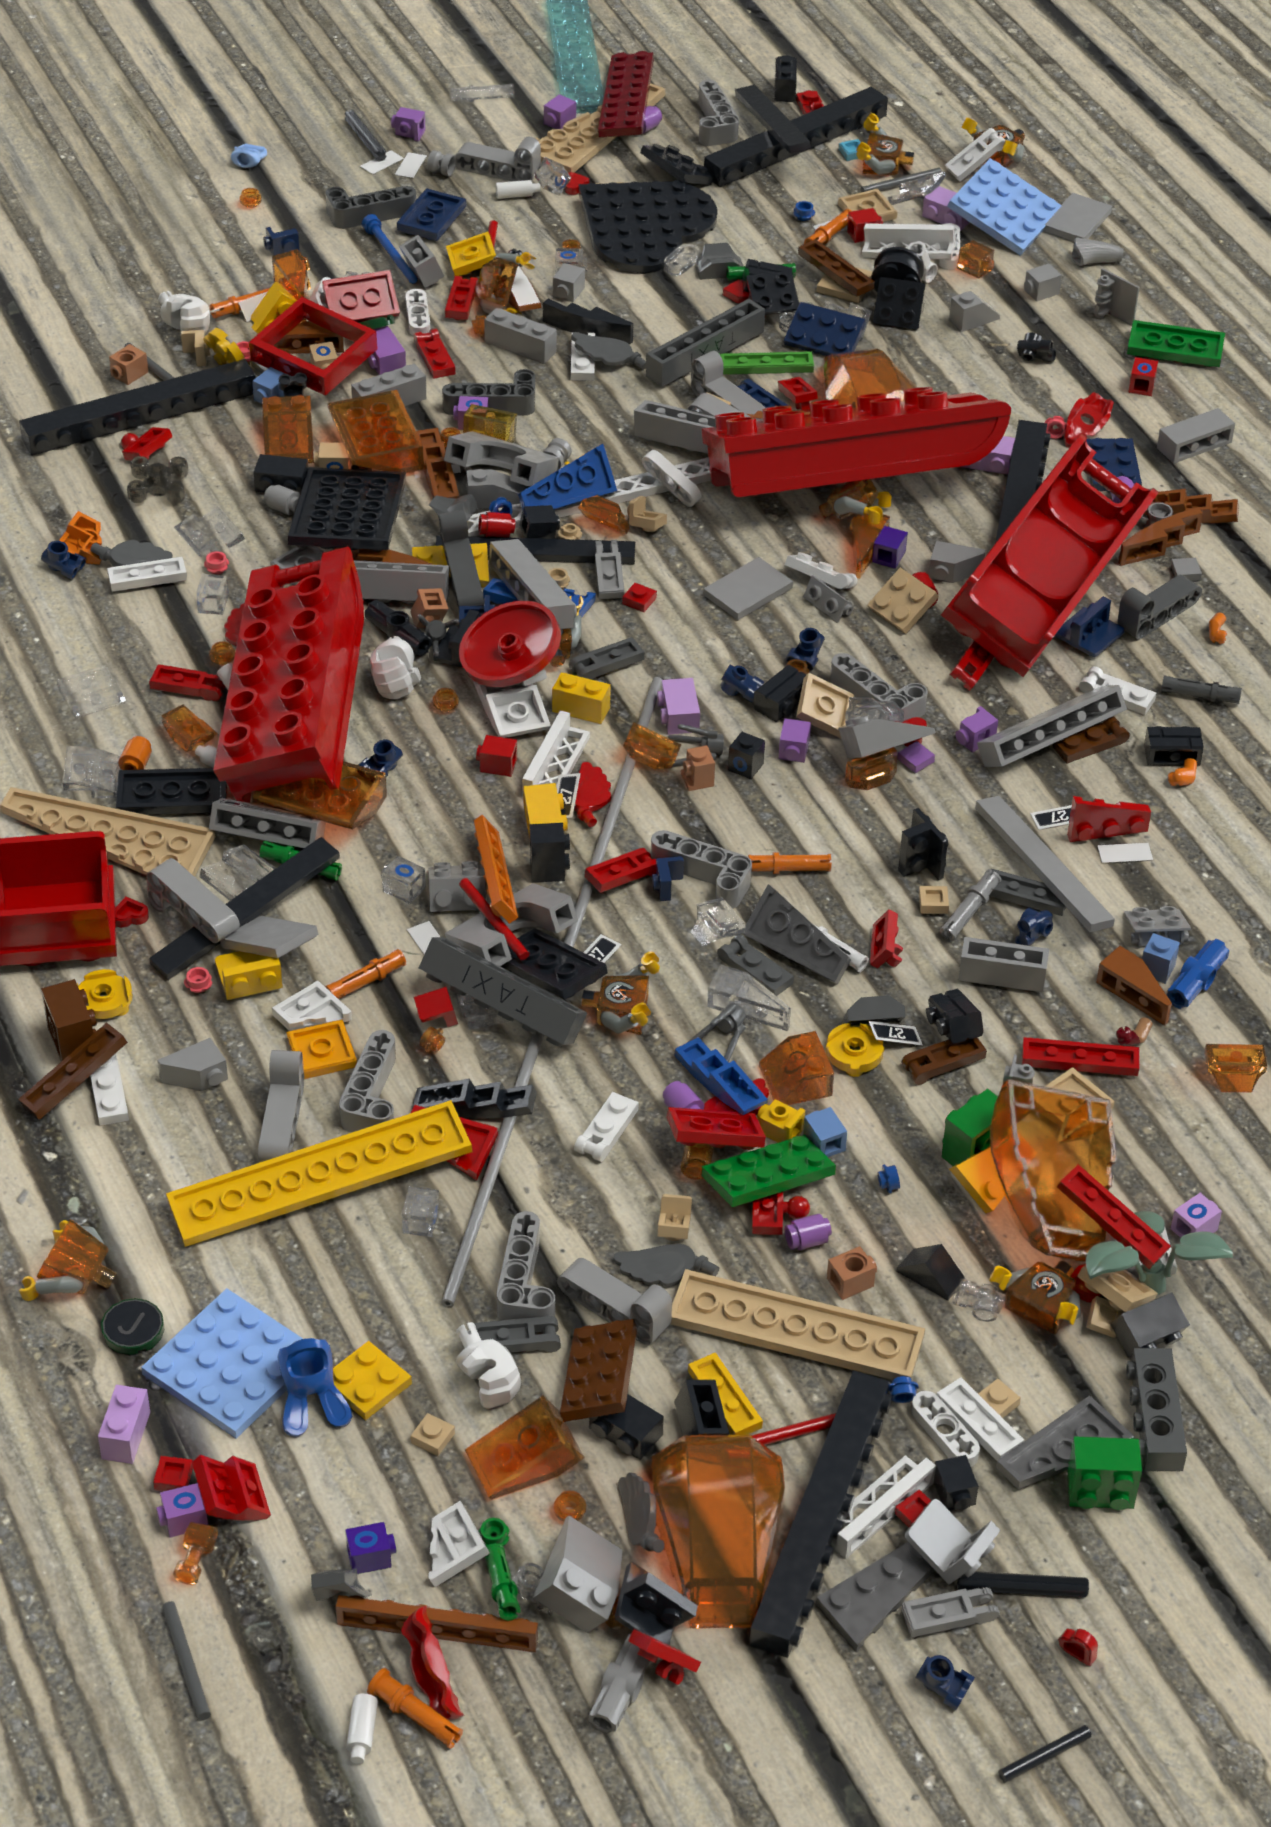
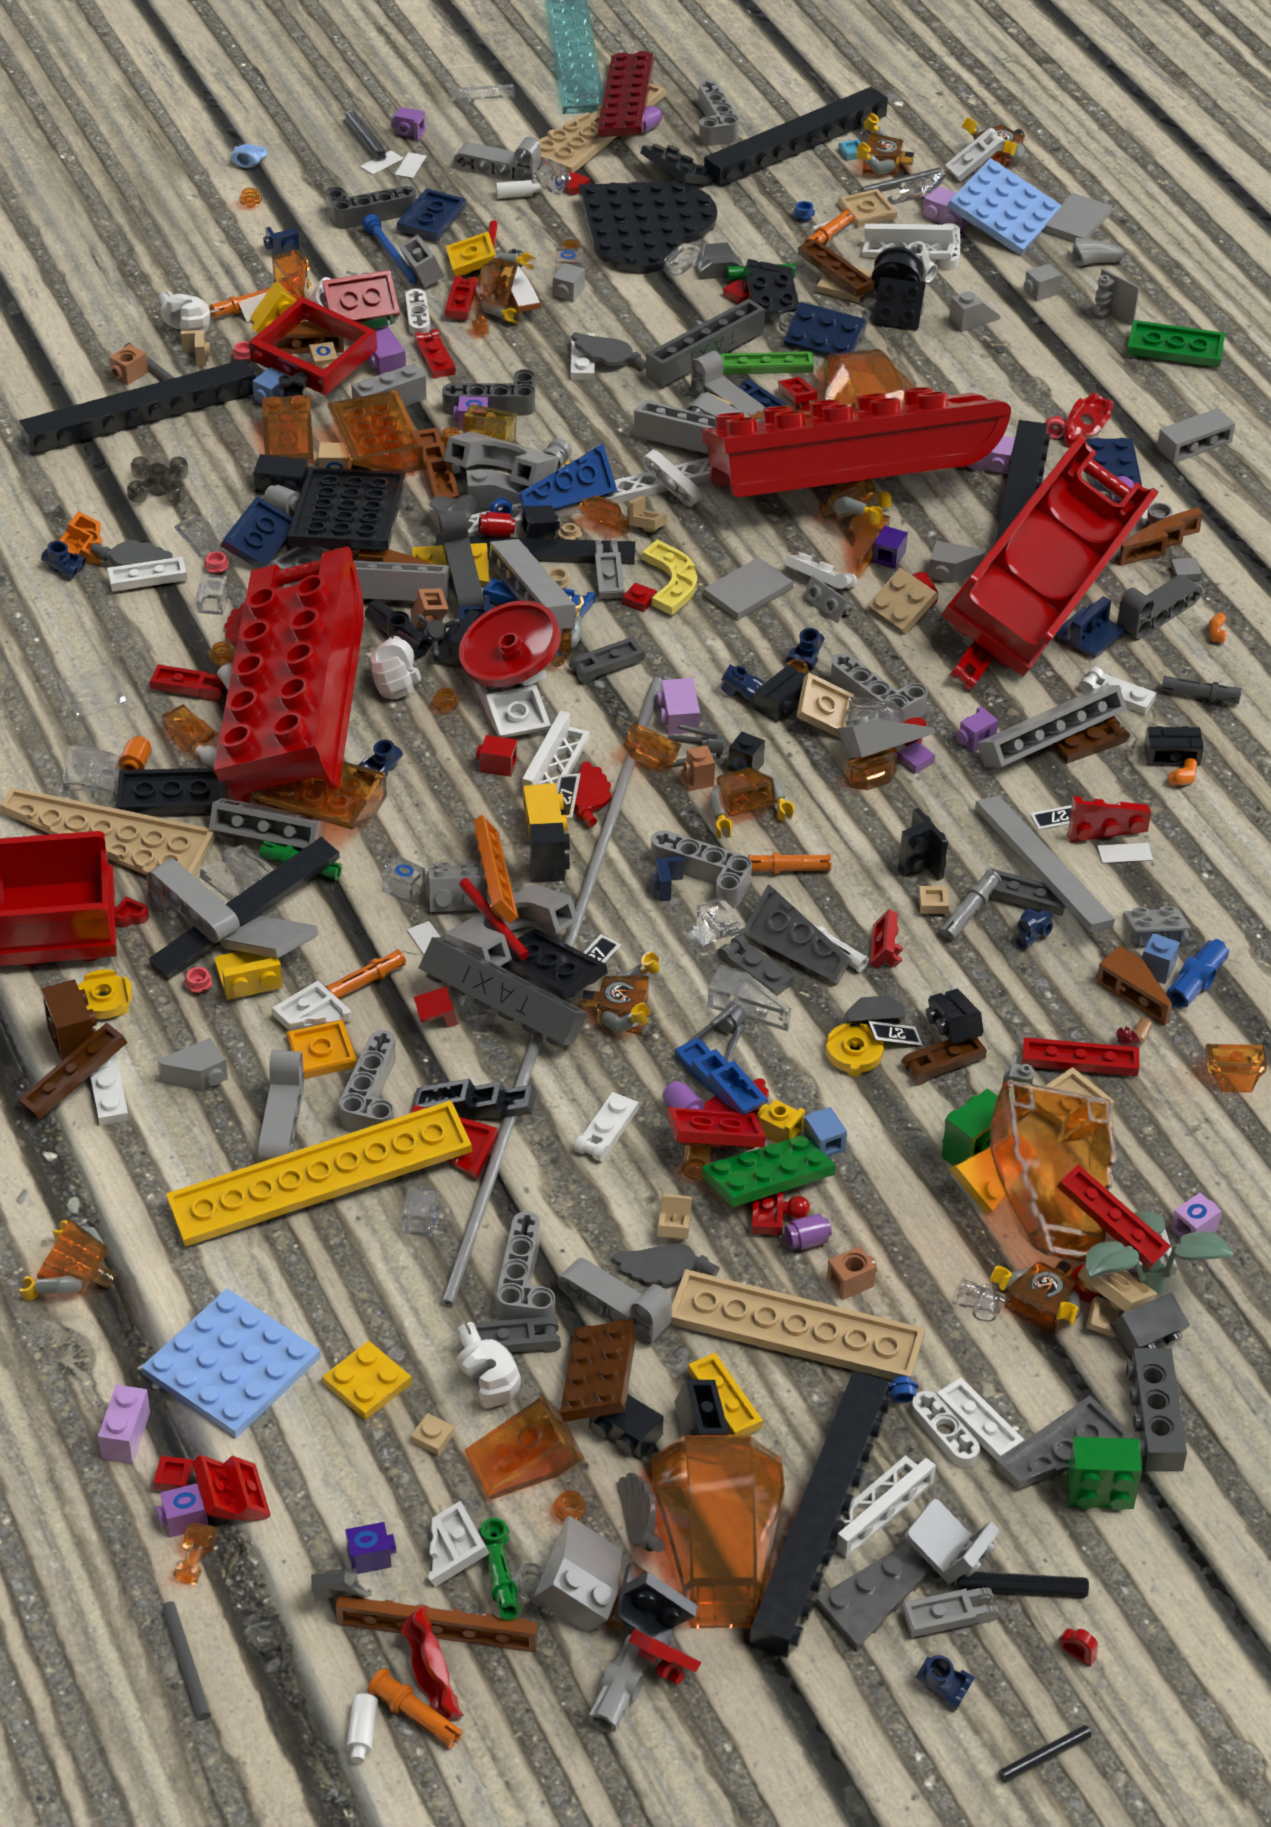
(132, 1326): black tile -> none
(146, 444): red plate -> none
(224, 350): yellow plate -> none
(258, 533): none -> dark blue plate
(309, 1371): blue piece -> none
(432, 1039): clear orange plate -> none
(441, 163): light grey wheel -> none
(520, 335): light grey brick -> none
(559, 111): medium lavender brick -> none
(581, 320): black slope -> none
(581, 697): yellow brick -> none
(621, 869): red plate -> none
(682, 575): none -> light yellow plate
(745, 792): none -> clear orange torso
(772, 119): black tile -> none
(785, 79): black brick -> none
(794, 740): medium lavender brick -> none
(795, 1430): red bar -> none
(798, 1070): clear orange slope -> none
(808, 101): red plate -> none
(857, 222): red brick -> none
(888, 1178): blue plate -> none
(911, 1507): red plate -> none
(932, 1269): black slope -> none
(955, 1483): black brick -> none
(975, 259): clear orange brick -> none
(1000, 1397): tan plate -> none
(1003, 964): light grey brick -> none
(1036, 347): black plate -> none
(1143, 376): red brick -> none
(1213, 511): dark orange slope -> none

